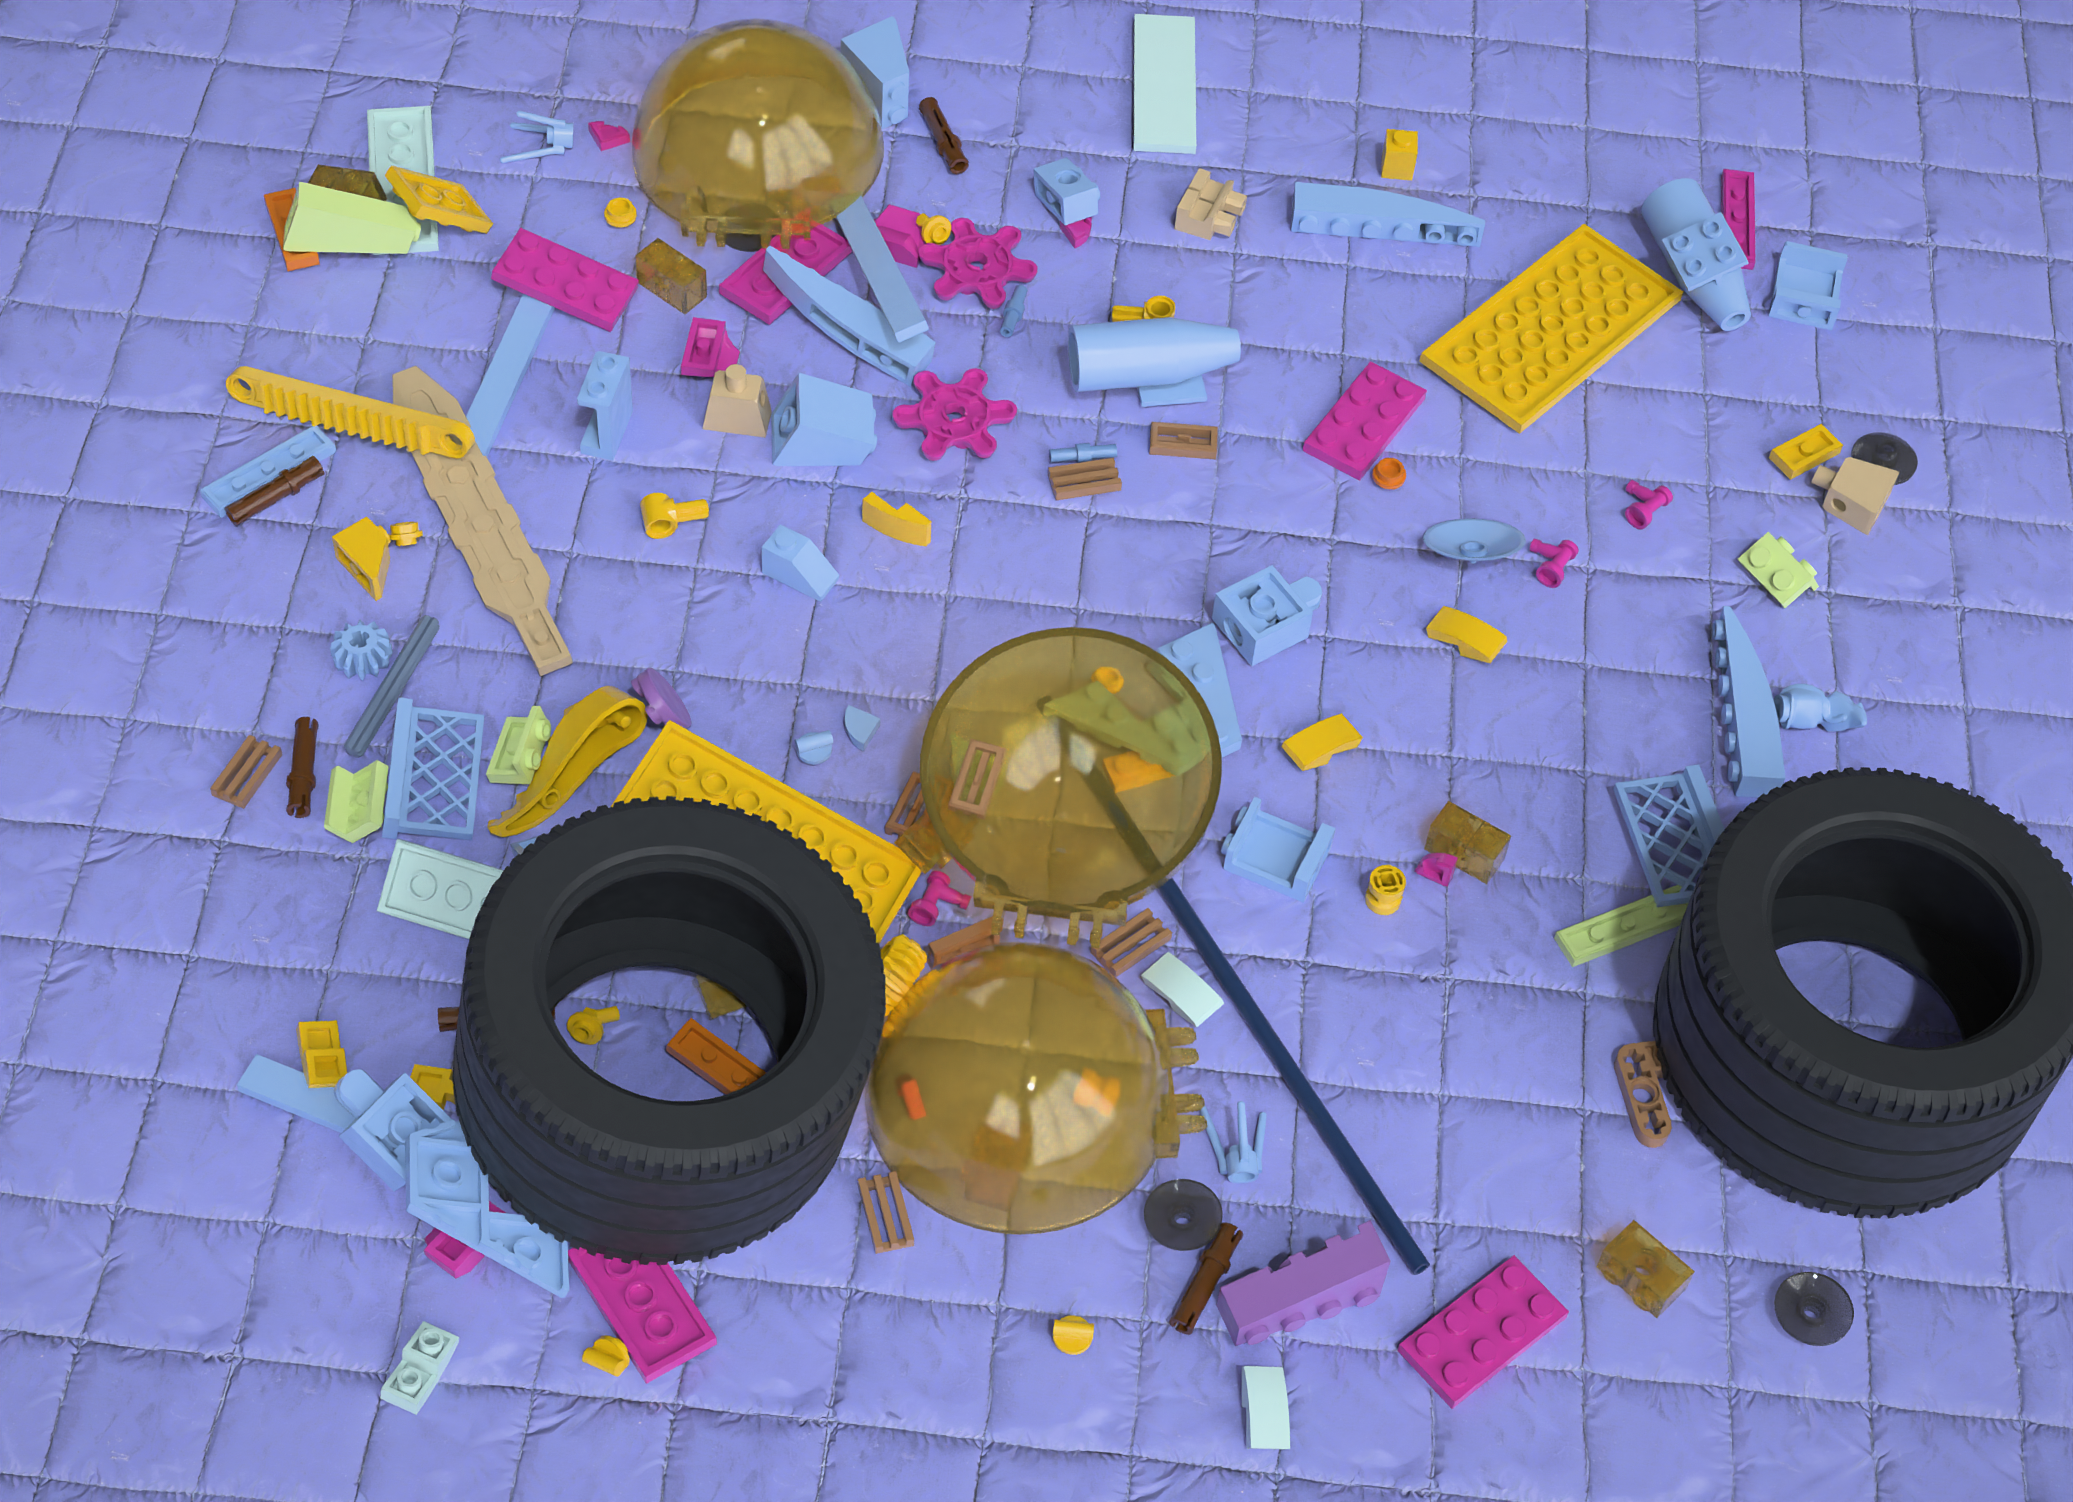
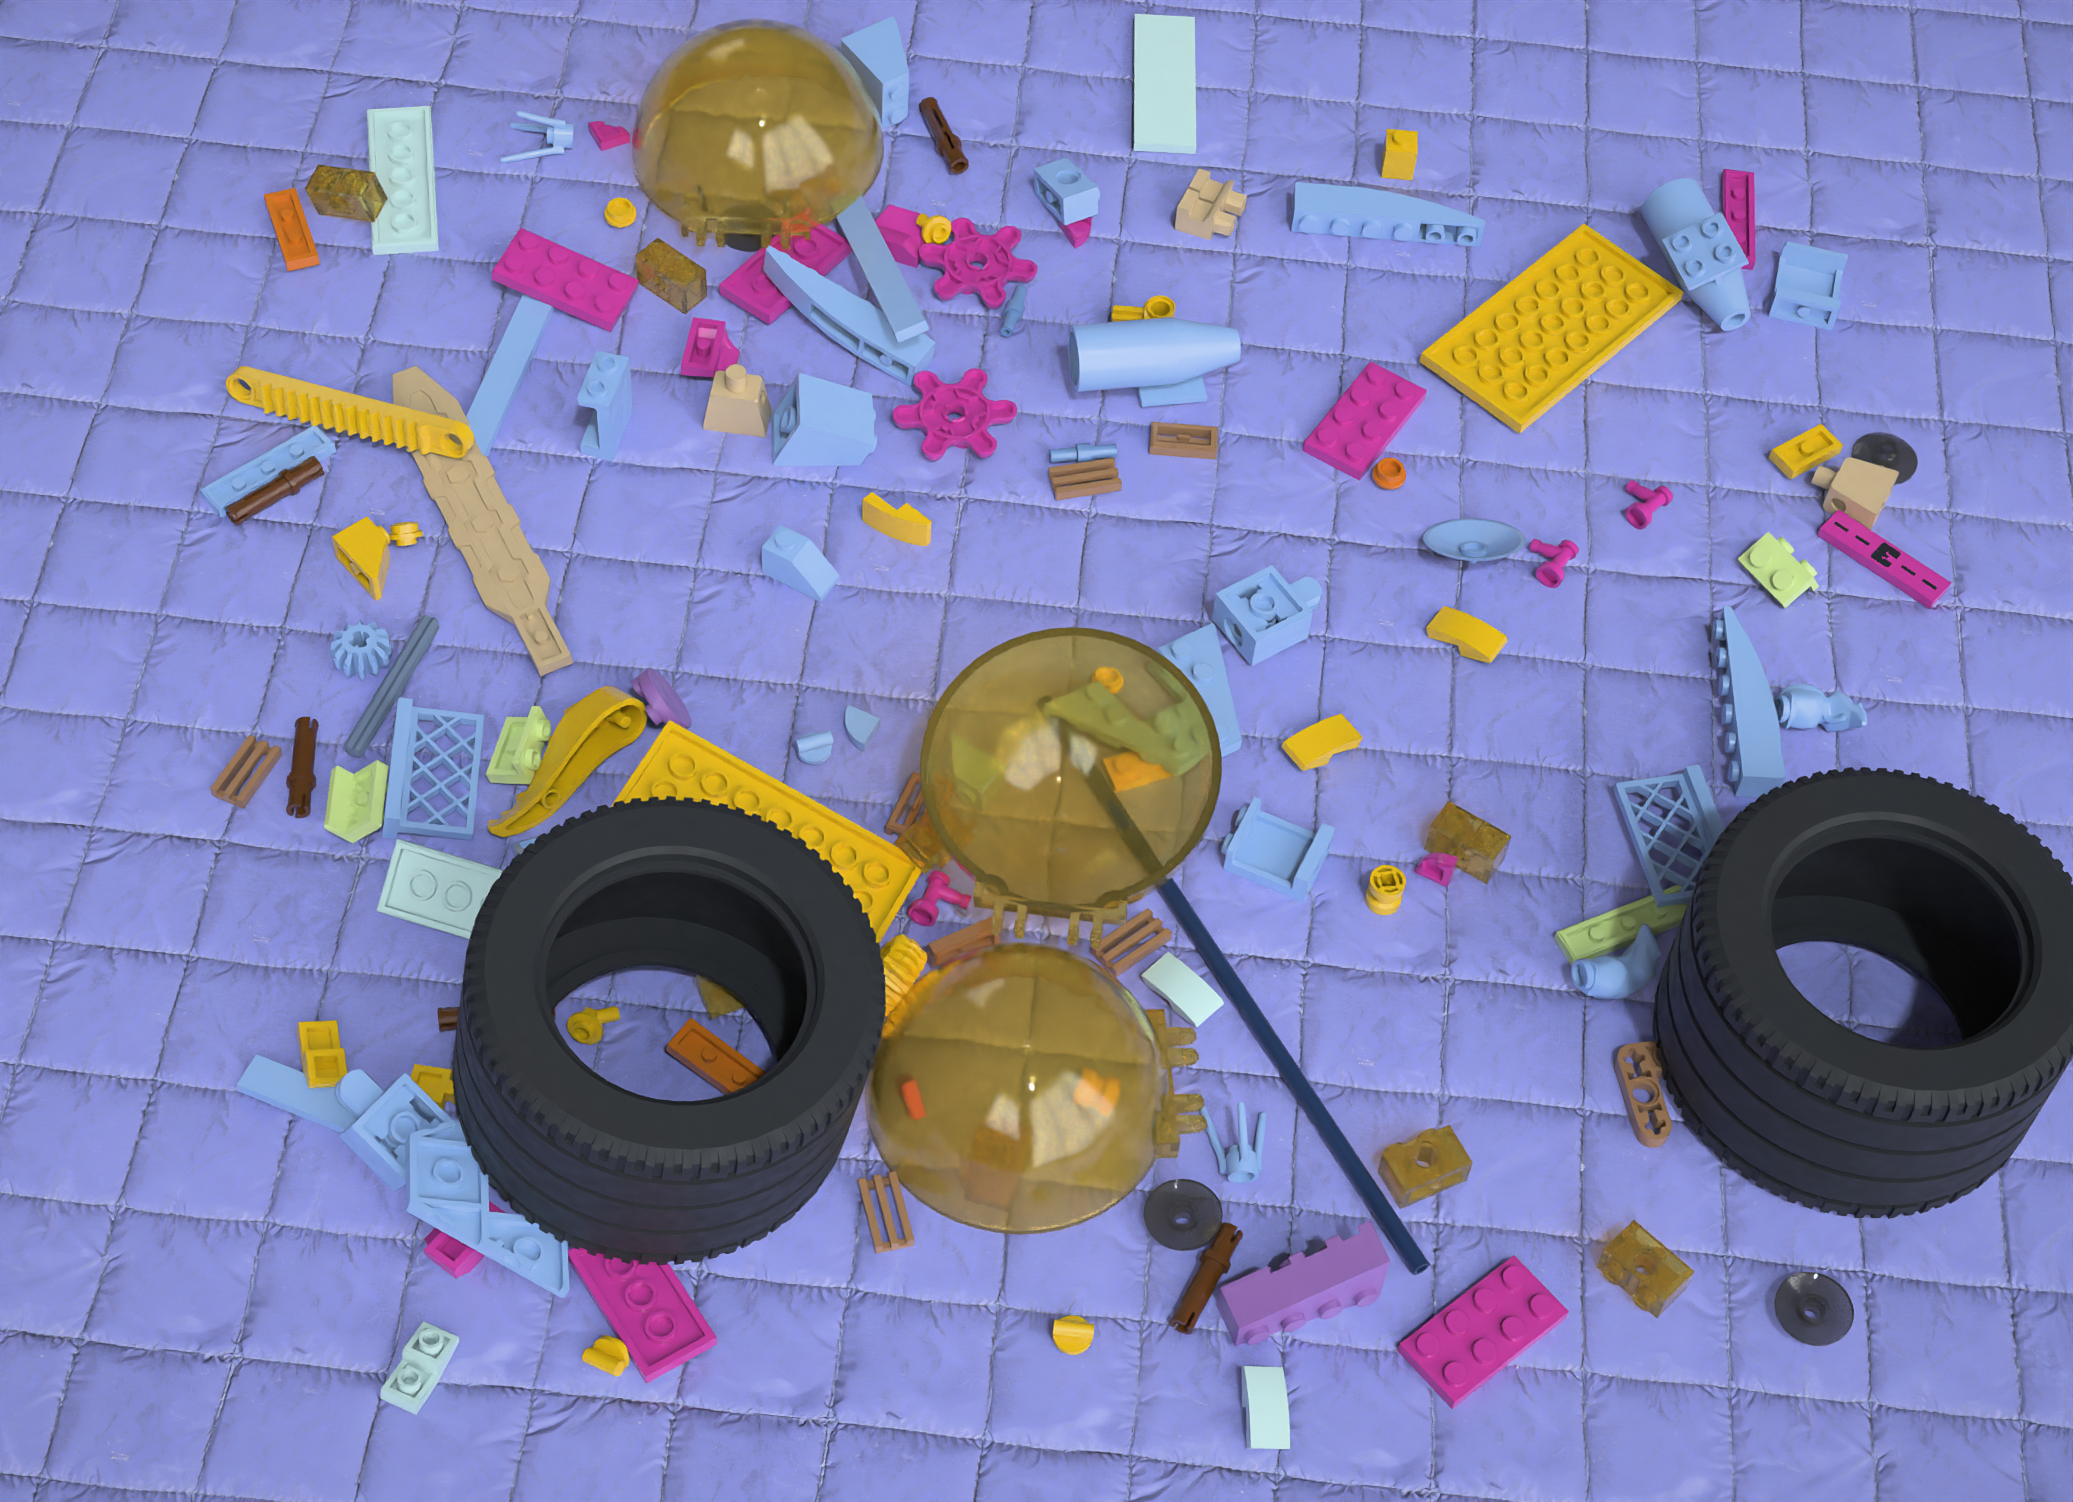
(347, 223): yellowish green slope -> none
(438, 200): yellow plate -> none
(662, 514): yellow axle -> none
(969, 807): medium nougat tile -> none
(1411, 1182): none -> clear yellow brick
(1618, 976): none -> light blue animal
(1884, 559): none -> dark pink tile

